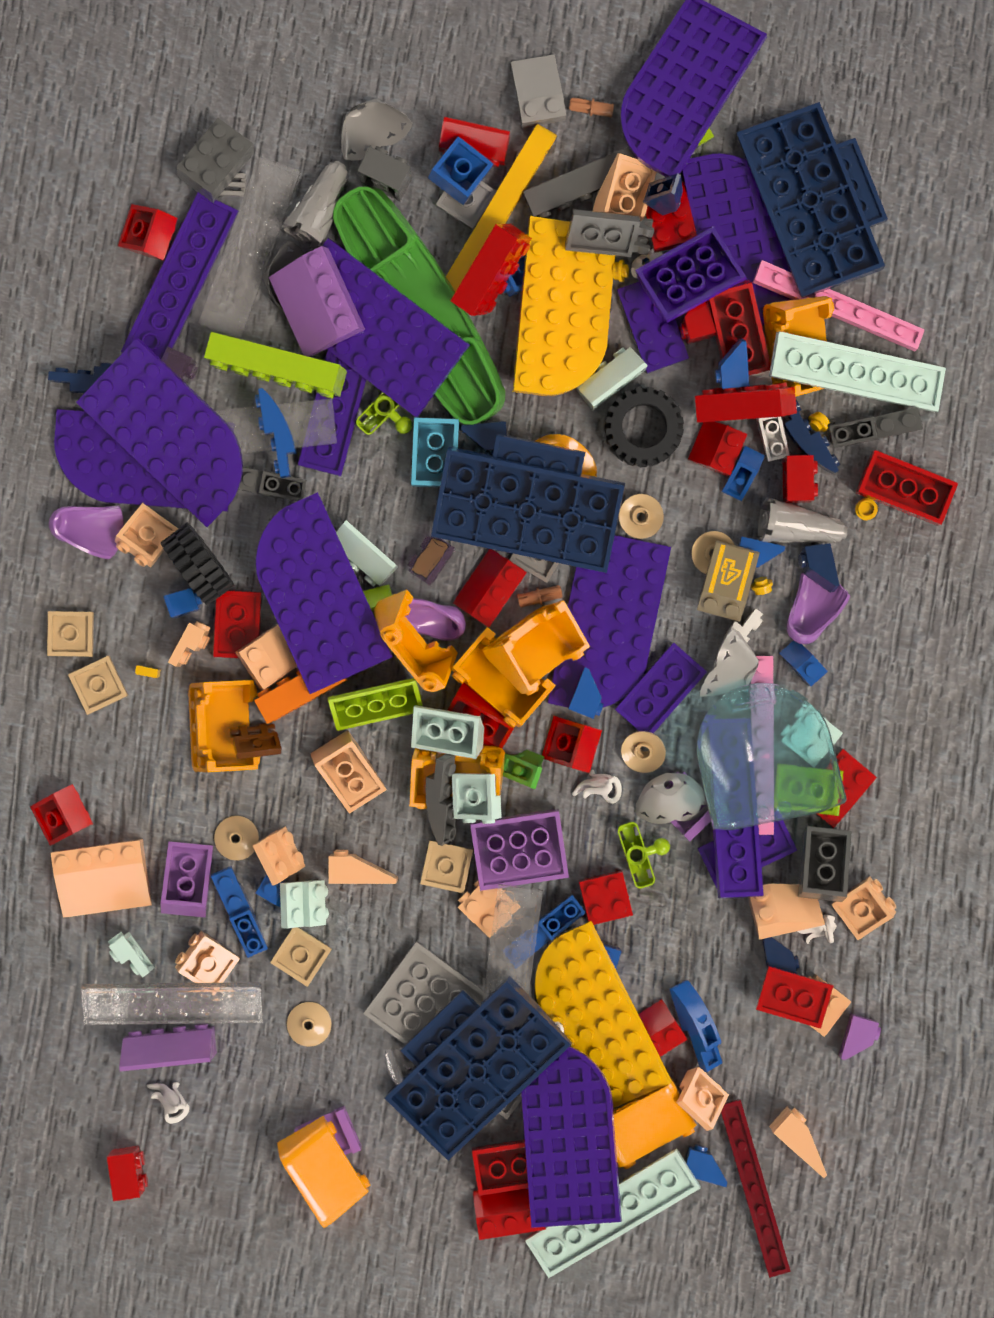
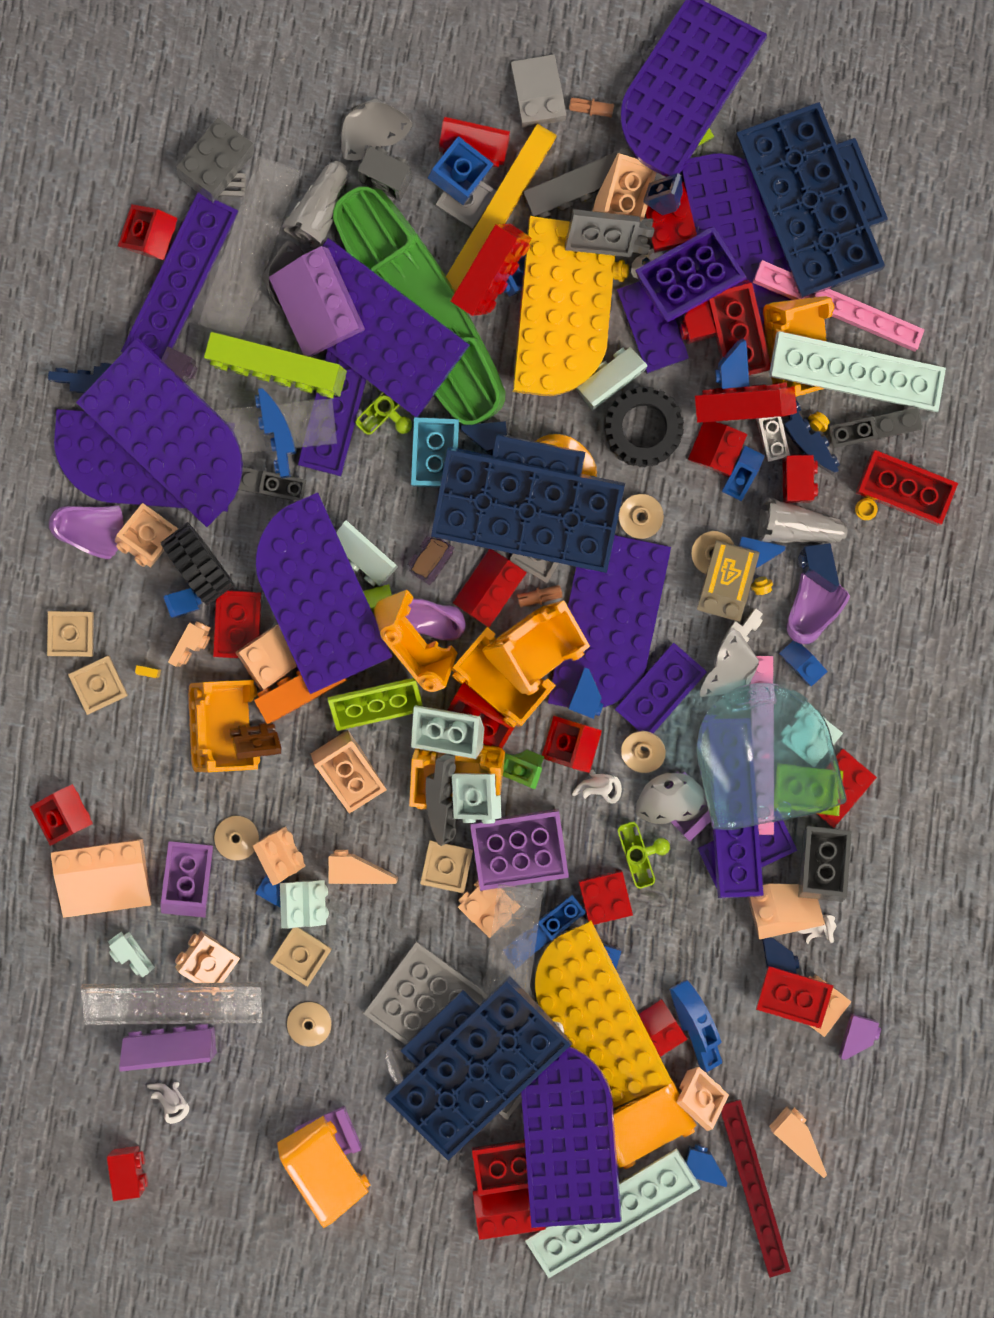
(239, 911): blue slope -> none
(865, 908): light nougat plate -> none

